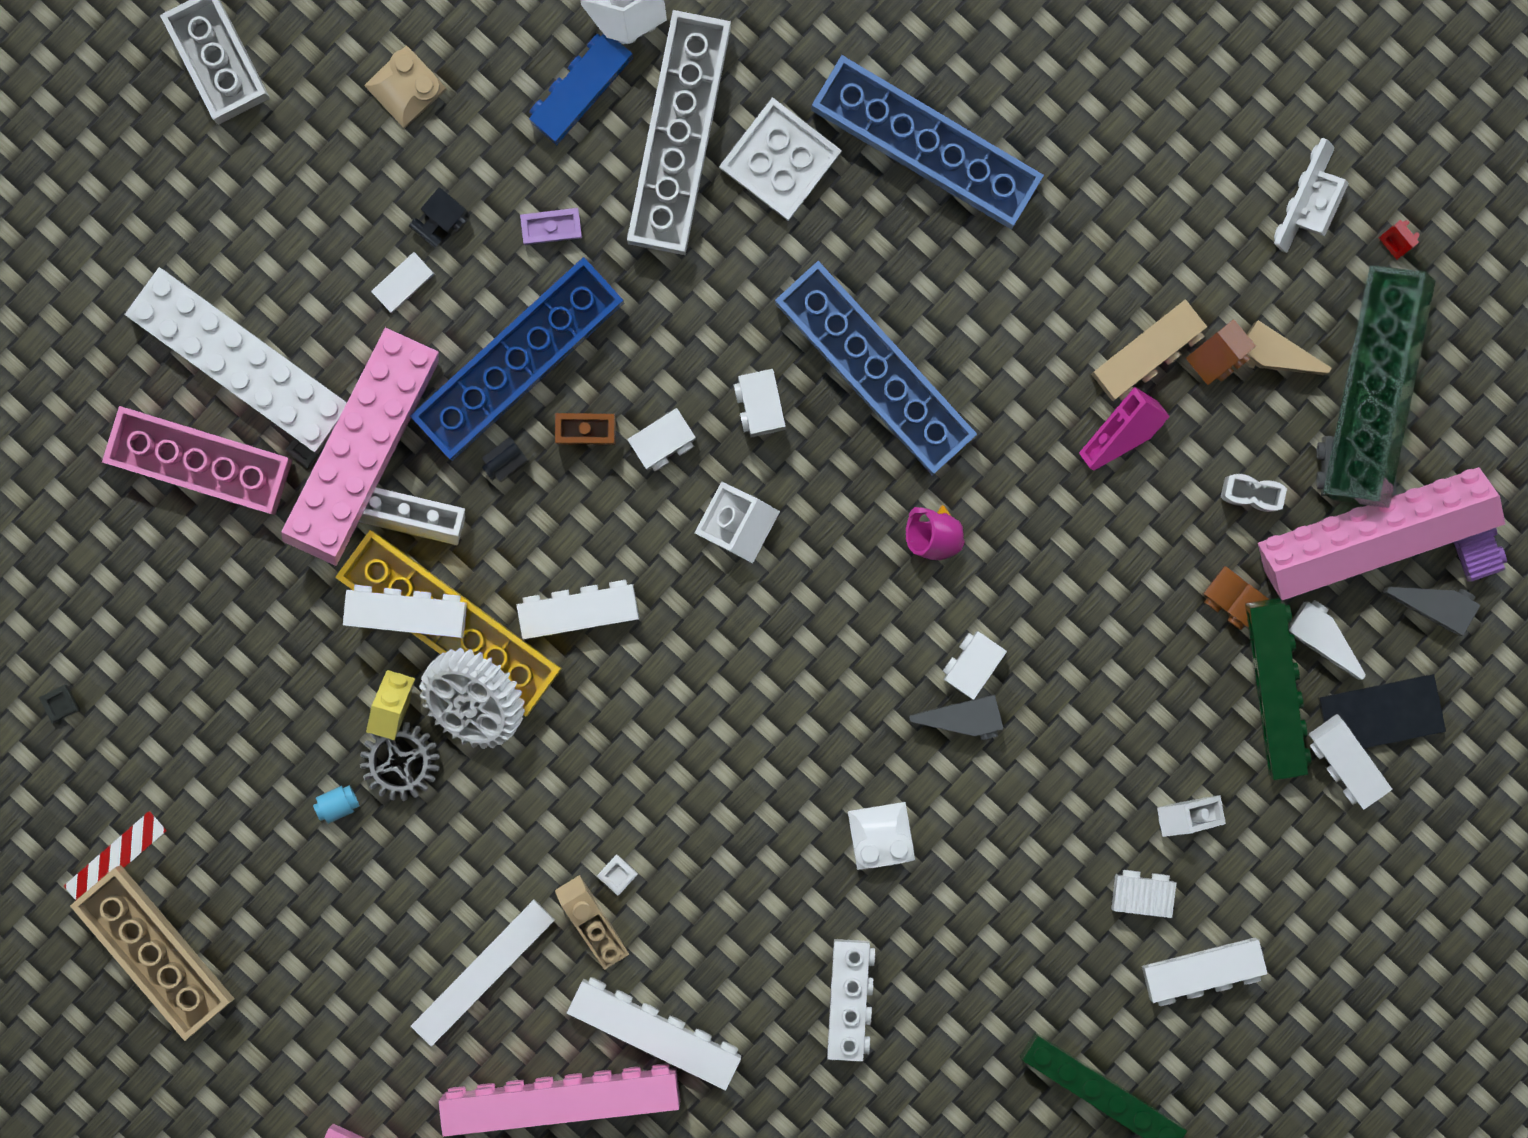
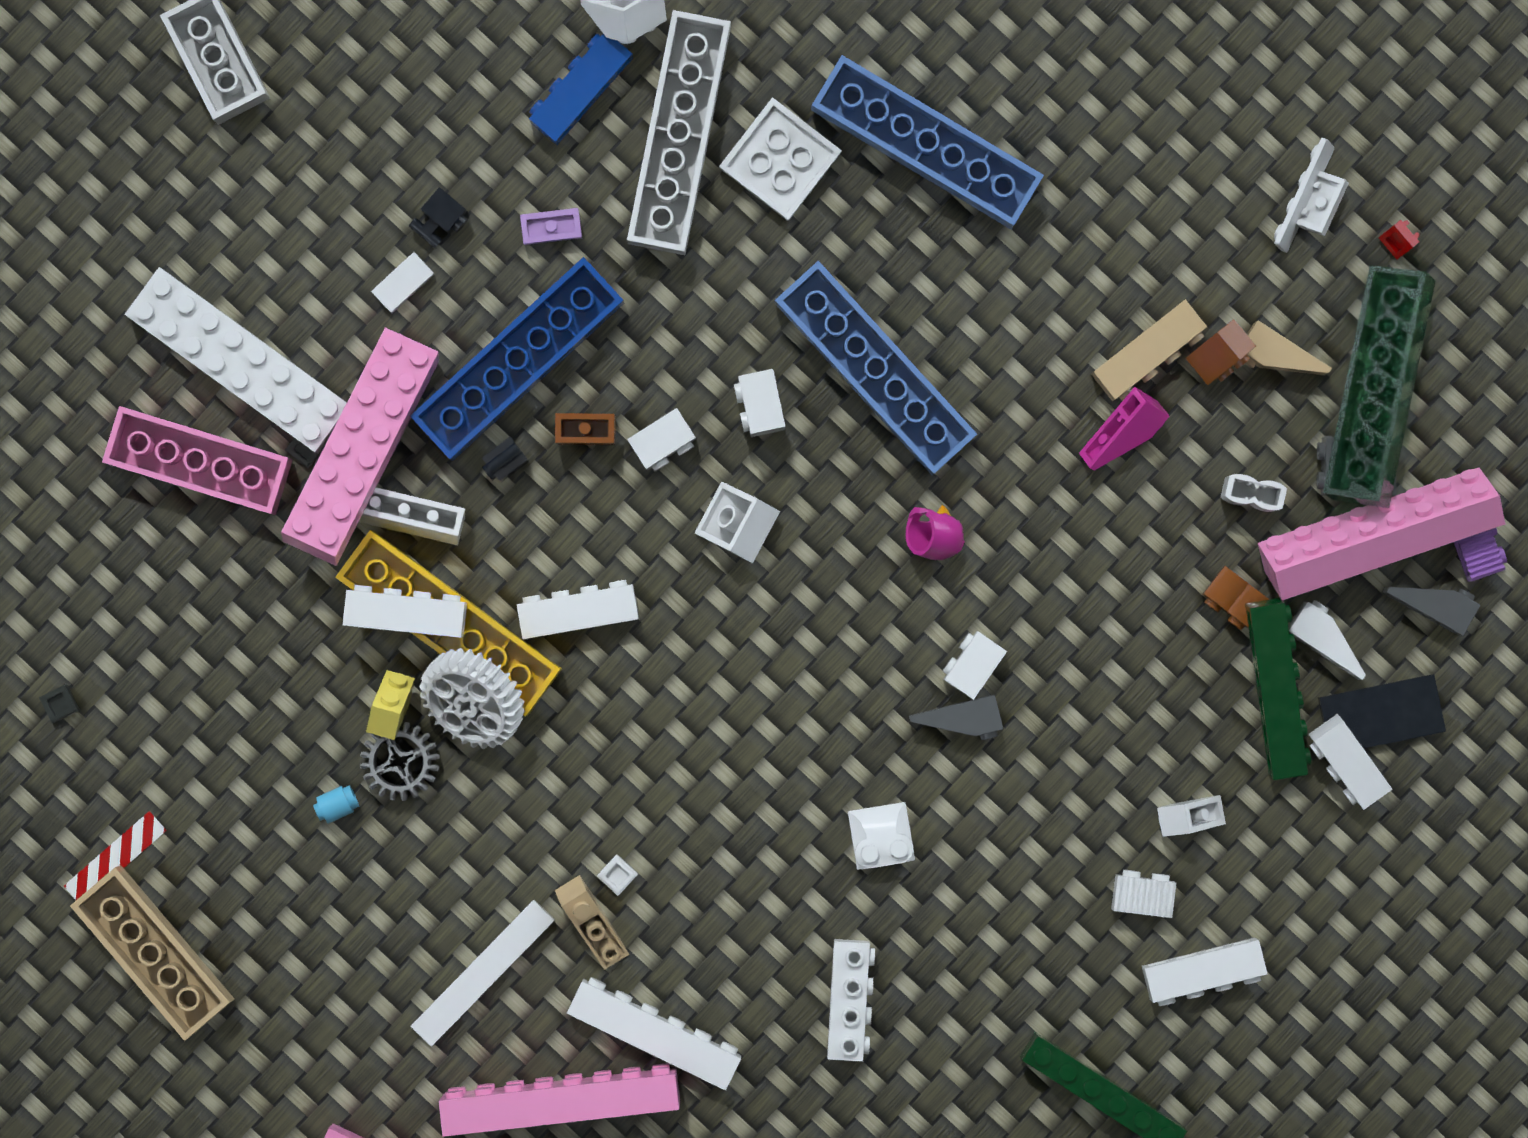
(405, 86): tan slope -> none

